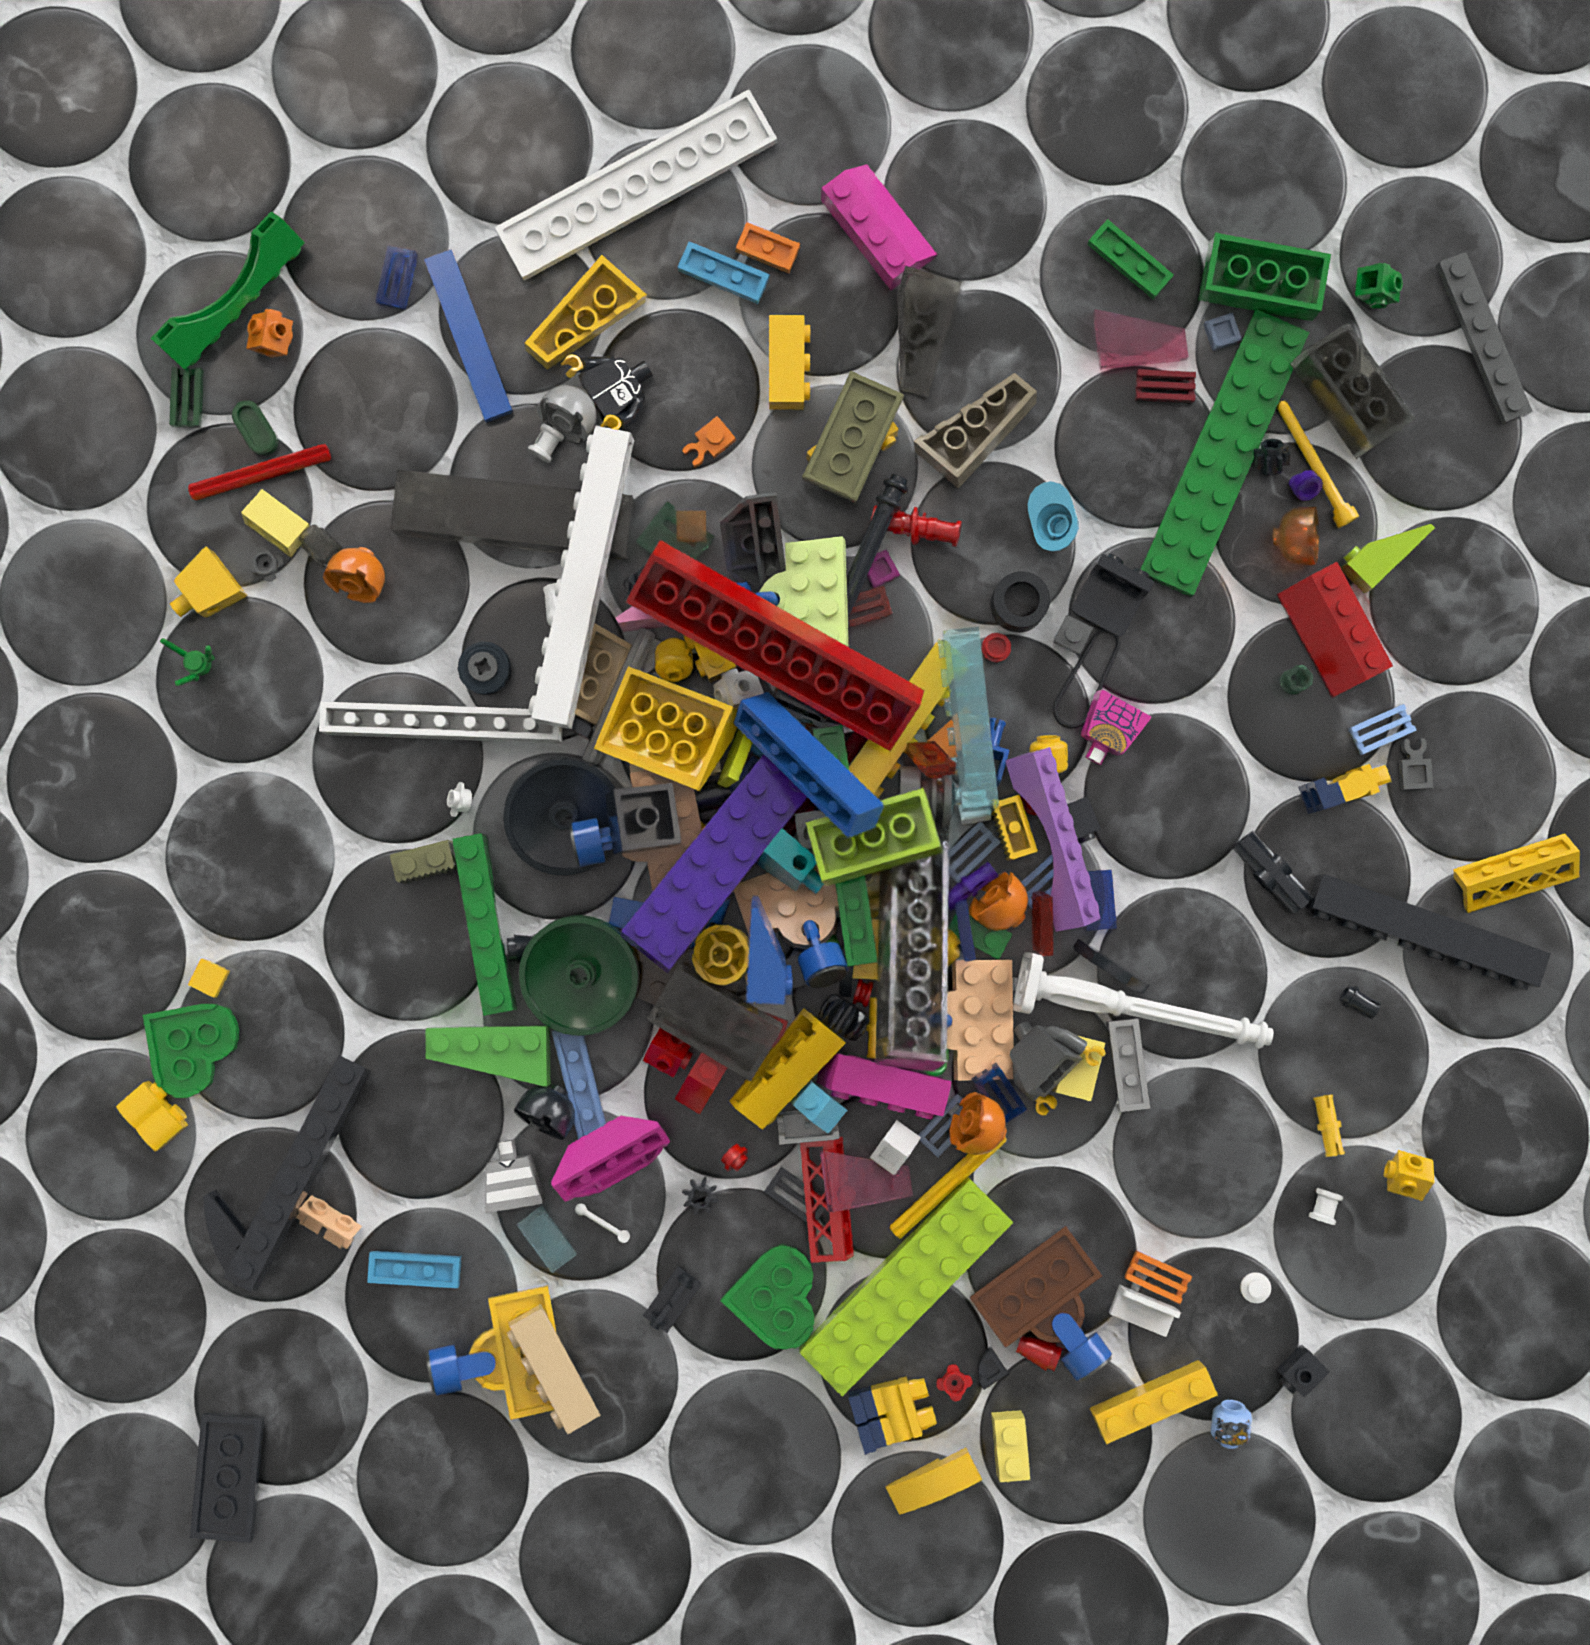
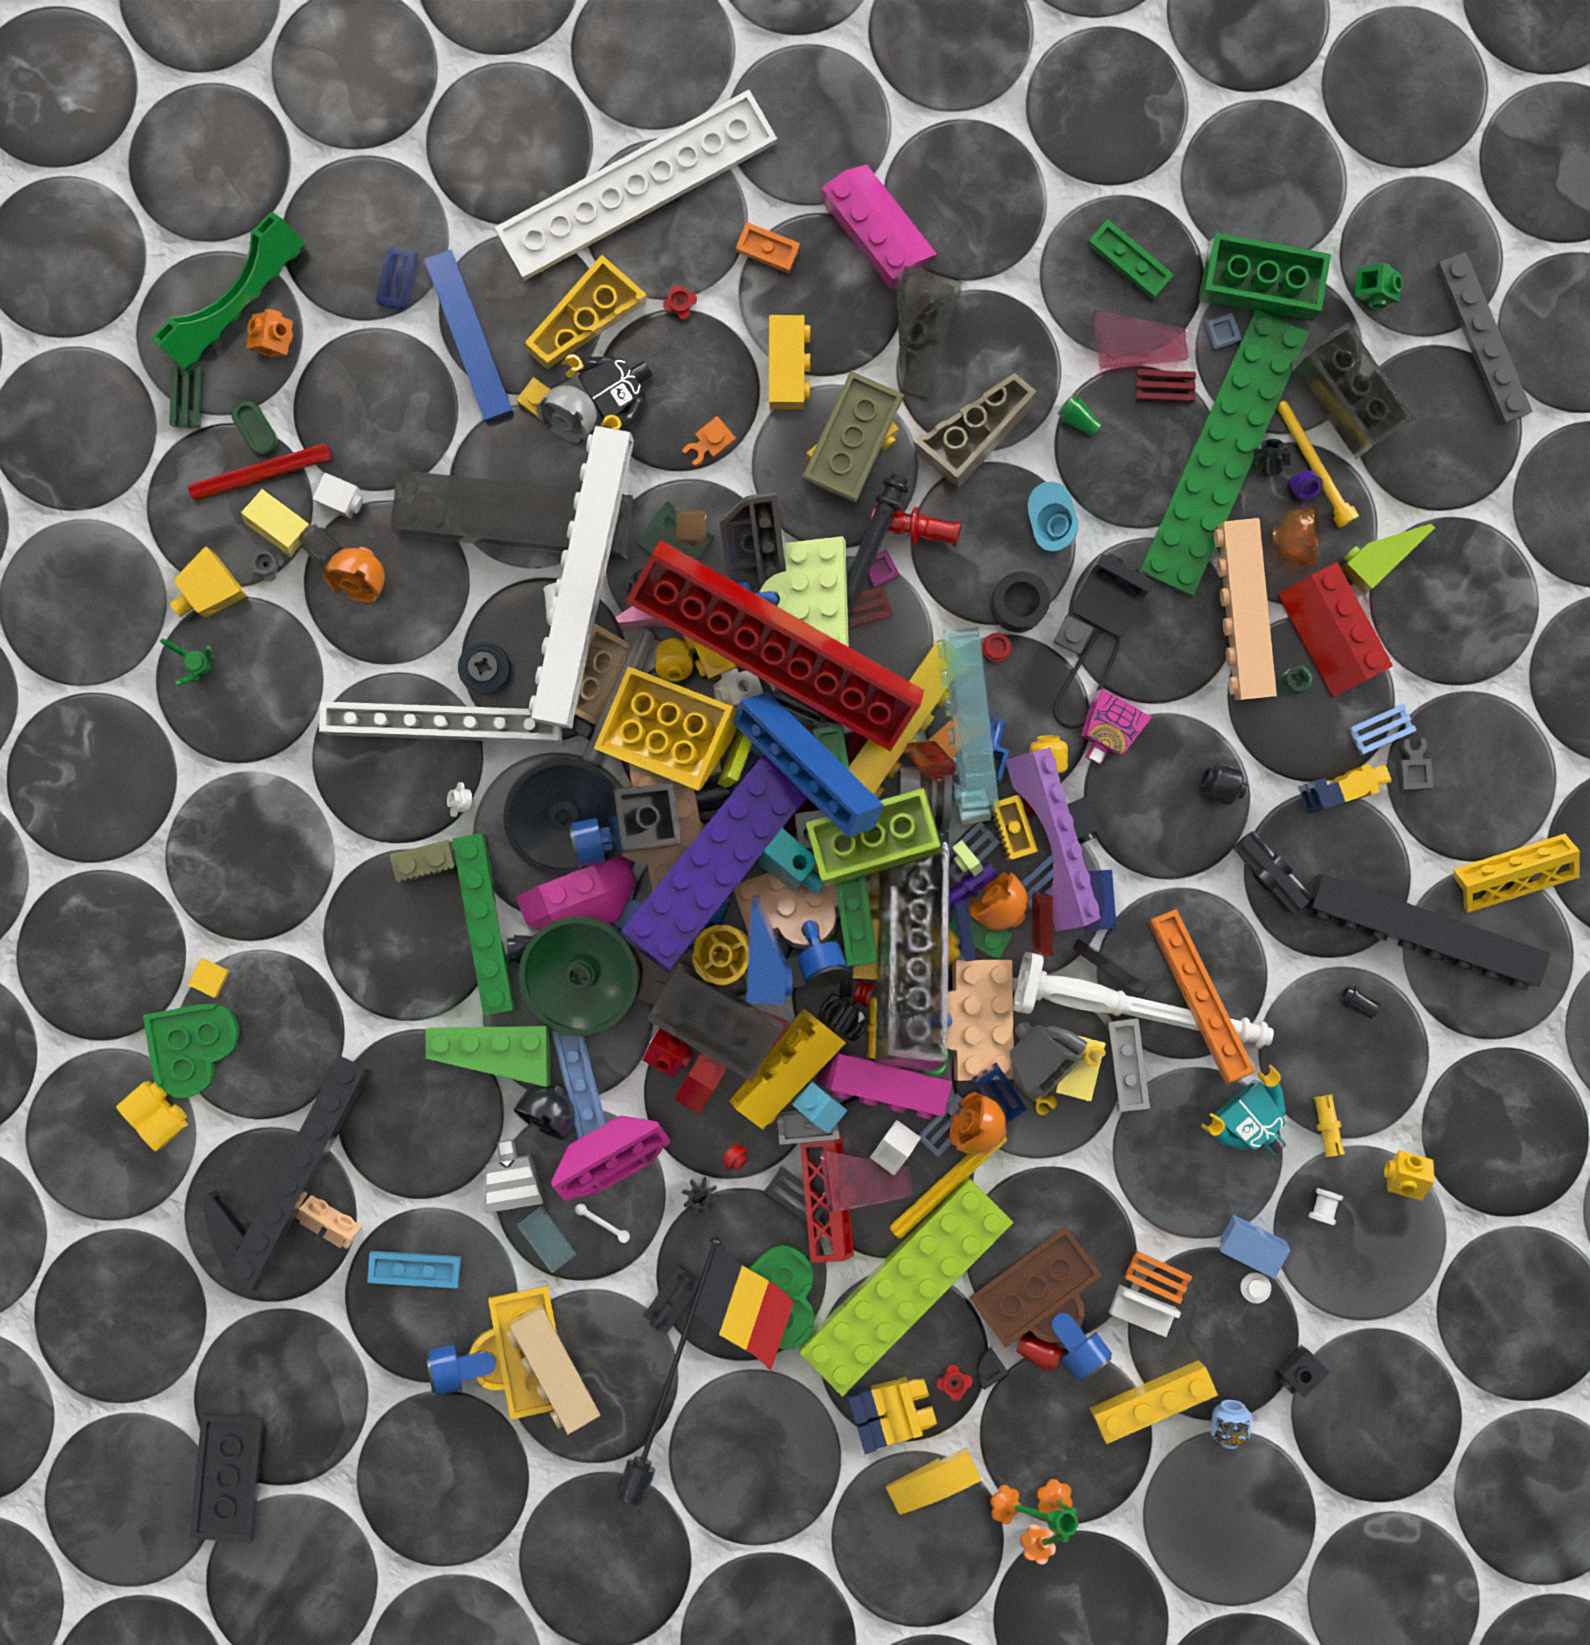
(338, 496): none -> white brick
(532, 396): none -> yellow plate
(545, 443): white bush -> none
(592, 891): none -> dark pink wedge
(678, 293): none -> red plate
(723, 272): dark azure plate -> none
(735, 1306): none -> flag
(966, 860): none -> yellowish green plate
(1010, 1446): light yellow brick -> none
(1054, 1507): none -> orange plant
(1078, 415): none -> green cone
(1201, 997): none -> orange tile
(1223, 783): none -> black head
(1246, 609): none -> light nougat brick
(1252, 1116): none -> teal torso
(1254, 1246): none -> medium blue hinge

